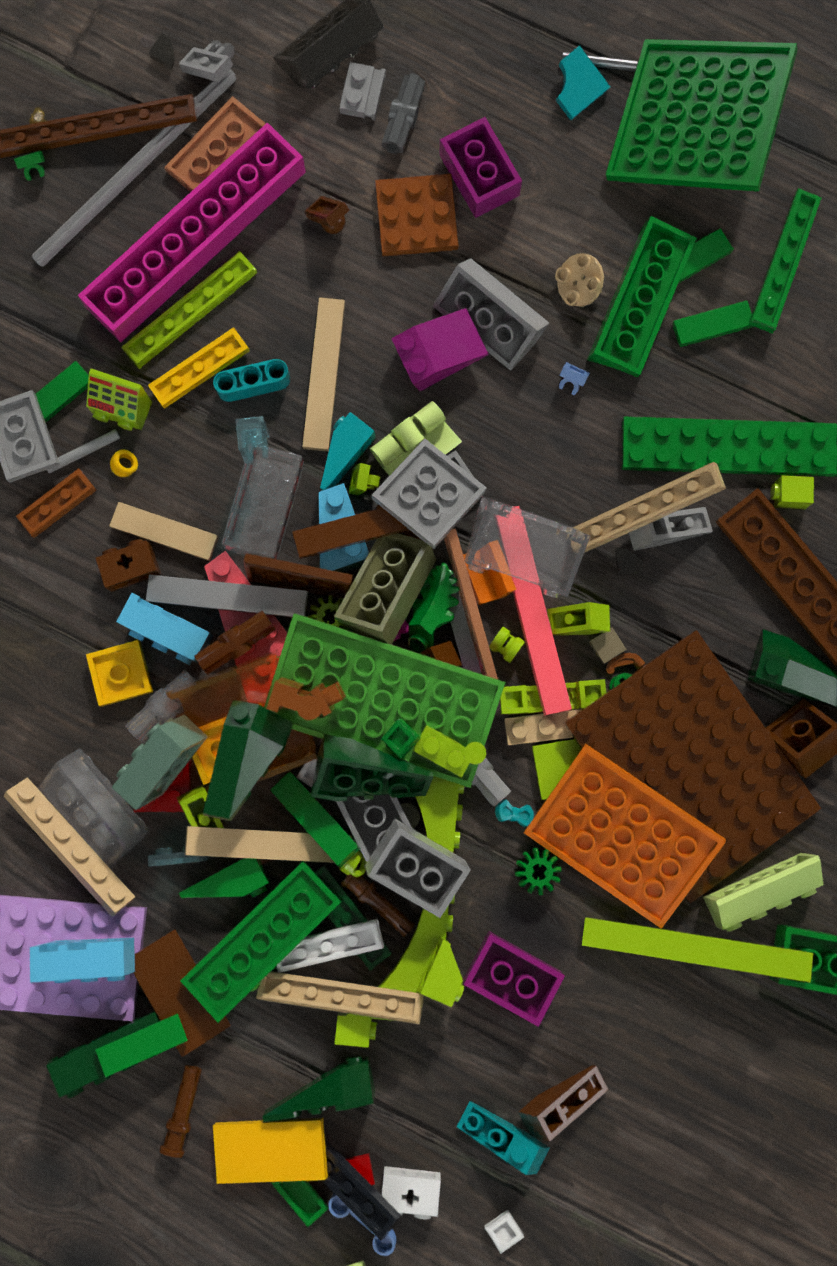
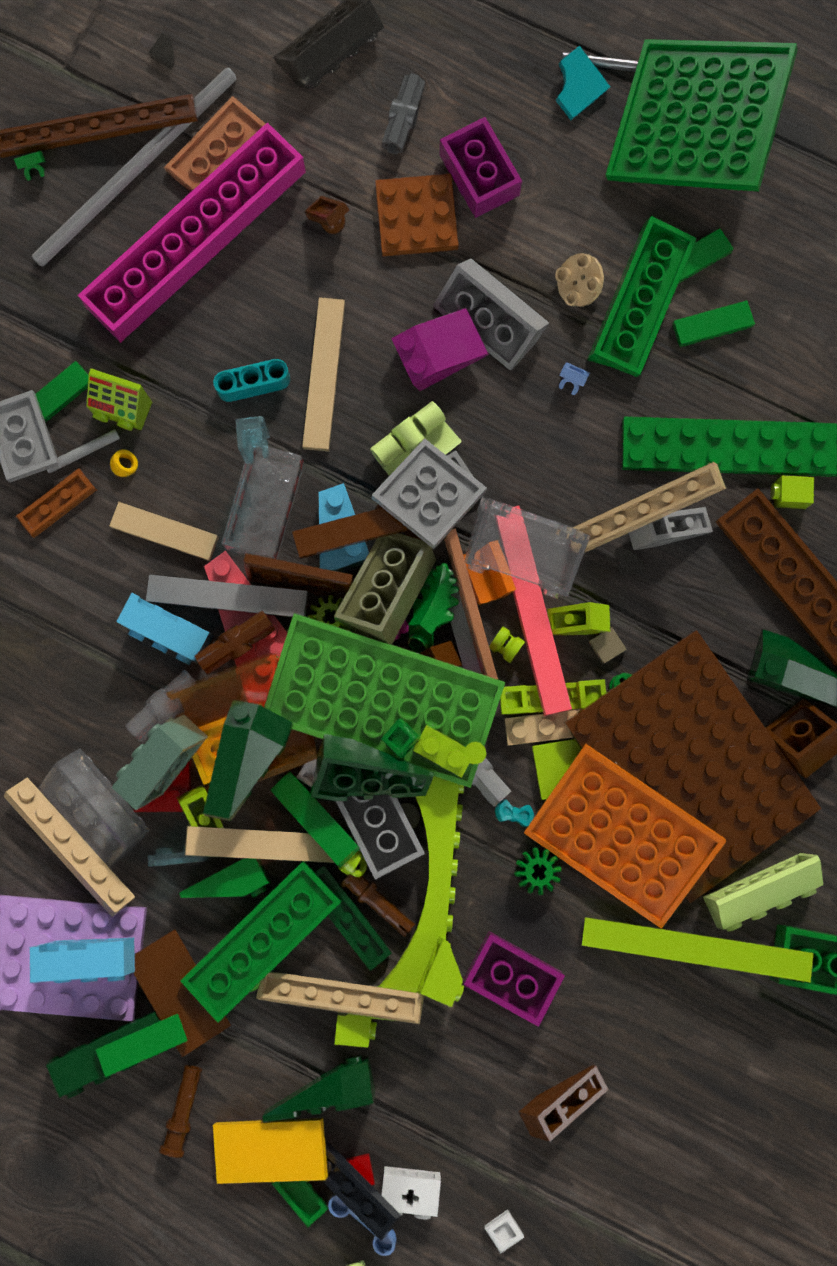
(37, 116): clear yellow rock -> none
(112, 565): reddish brown brick -> none
(119, 673): yellow plate -> none
(189, 310): lime tile -> none
(198, 368): yellow plate -> none
(209, 63): light grey hinge -> none
(308, 703): dark orange hips -> none
(334, 945): white tile -> none
(347, 445): teal slope -> none
(362, 91): light grey plate -> none
(362, 480): lime tile -> none
(417, 868): light grey brick -> none
(503, 1139): teal slope -> none
(625, 659): dark orange piece -> none
(785, 261): green tile -> none

